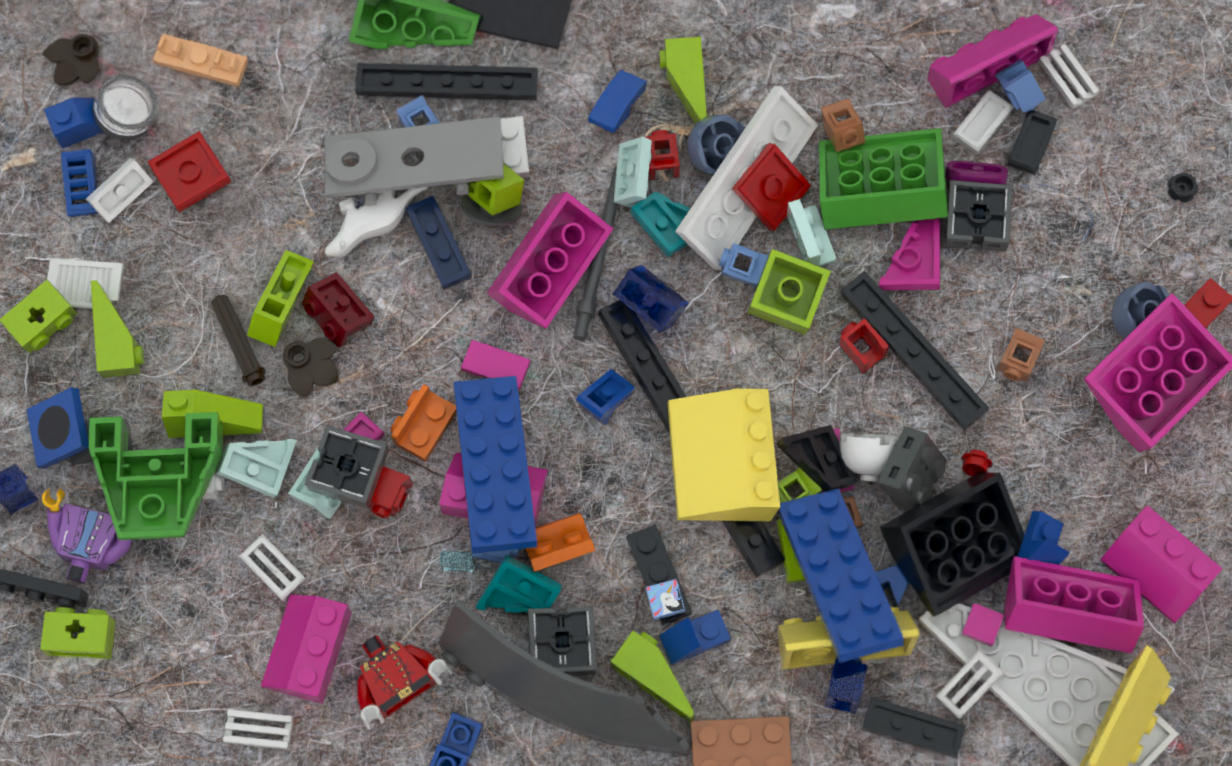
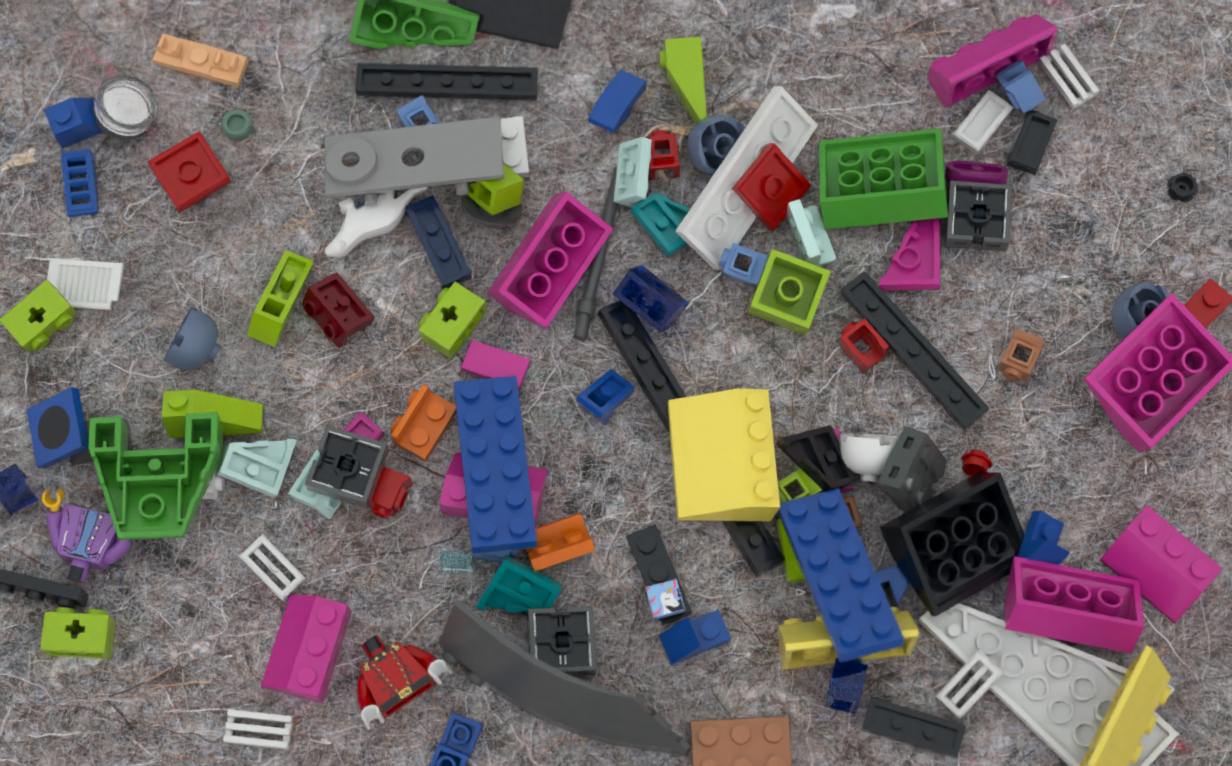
(72, 63): dark brown plate -> none
(114, 344): lime slope -> none
(119, 190): white plate -> none
(193, 342): none -> sand blue cylinder
(237, 124): none -> sand green tile
(243, 352): dark brown axle -> none
(314, 368): dark brown plate -> none
(450, 336): none -> lime brick
(646, 667): lime slope -> none
(845, 132): nougat window -> none
(982, 624): dark pink tile -> none

